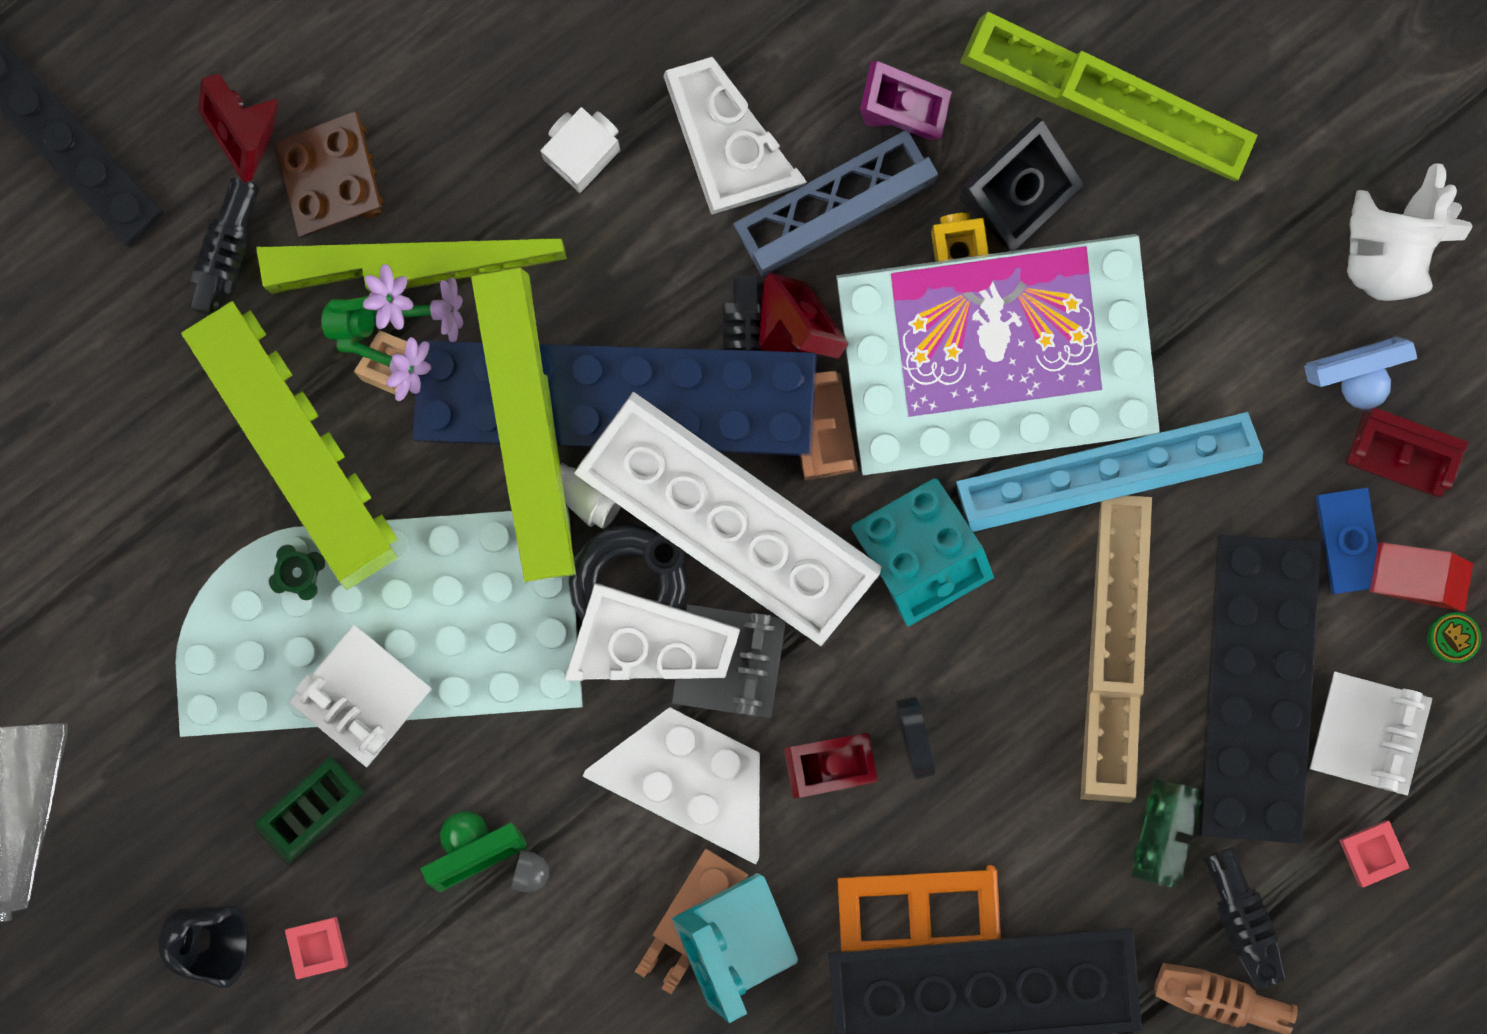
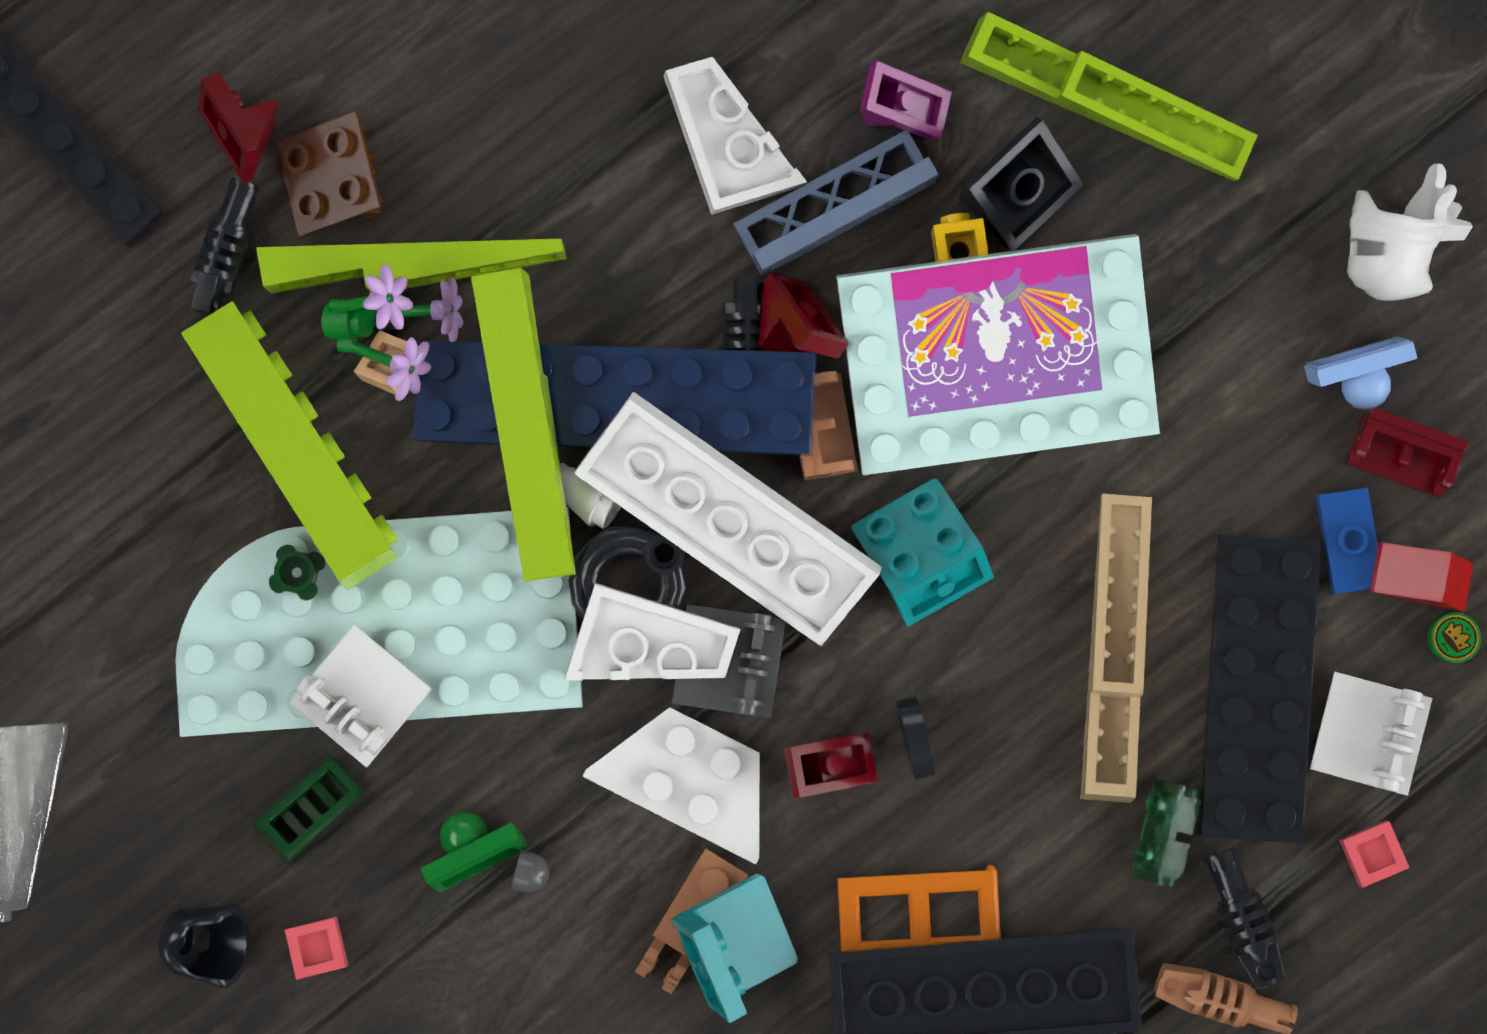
(580, 147): white brick -> none
(1109, 472): medium azure plate -> none

